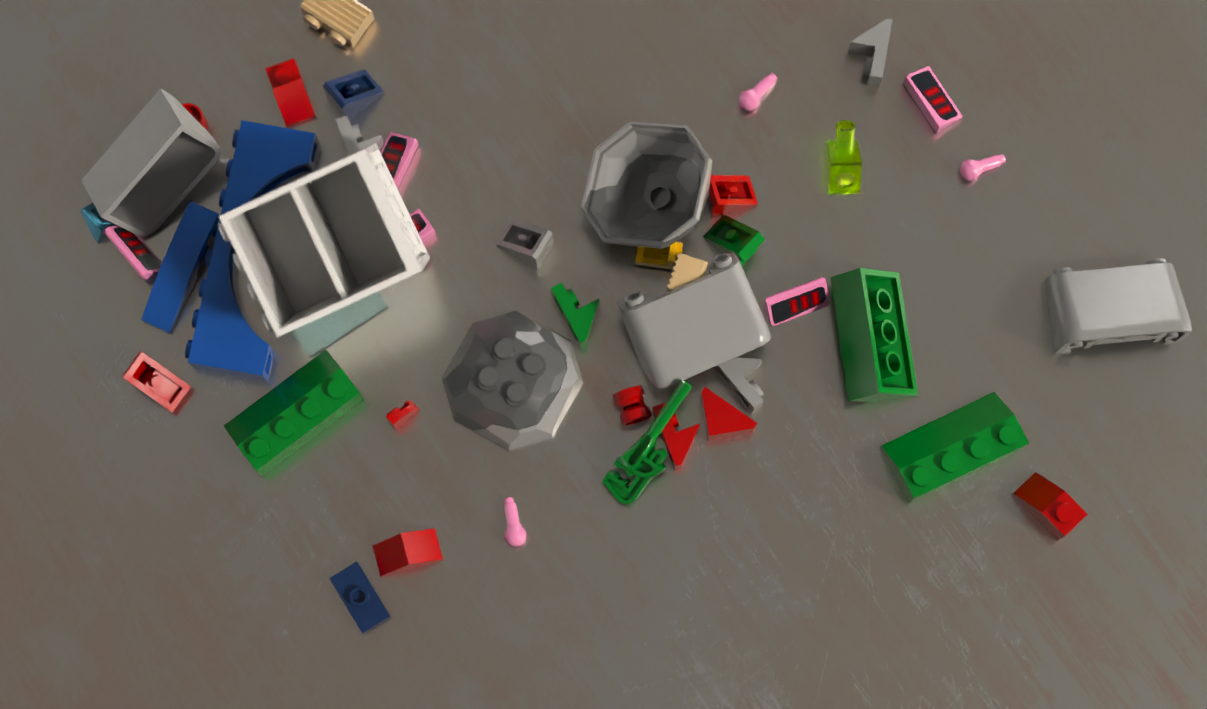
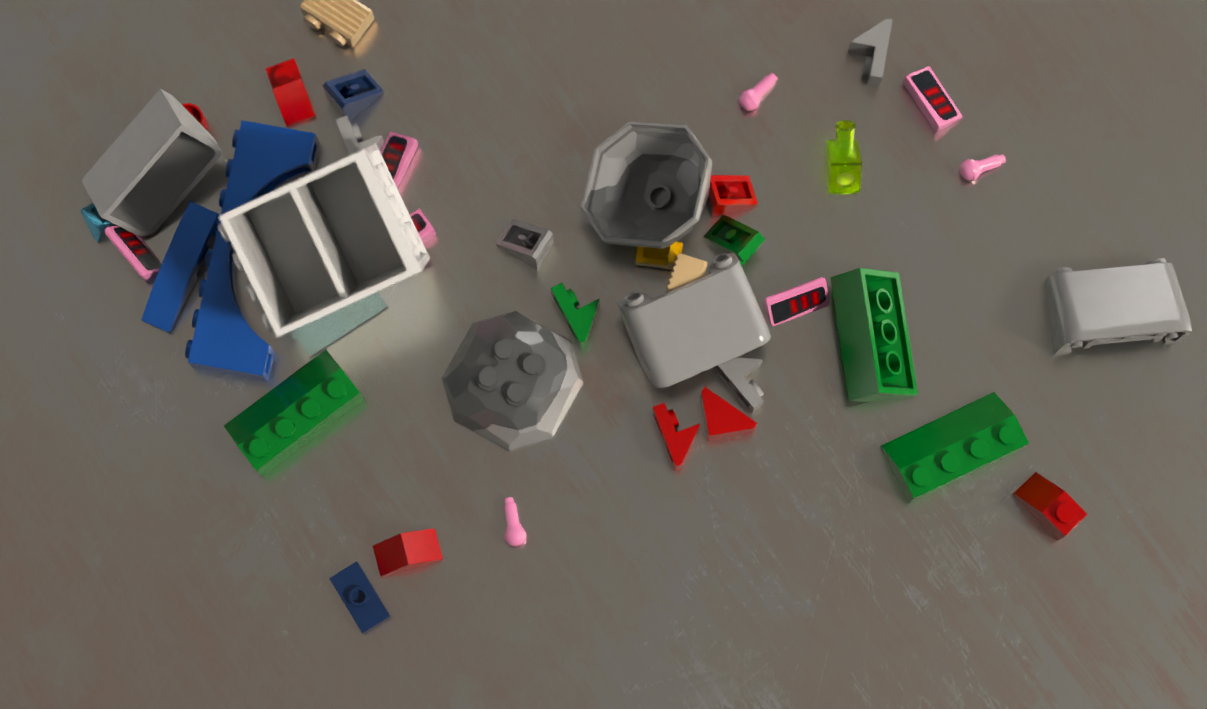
(155, 381): slope -> none
(399, 416): red tile -> none
(632, 405): red wheel -> none
(642, 457): green piece -> none

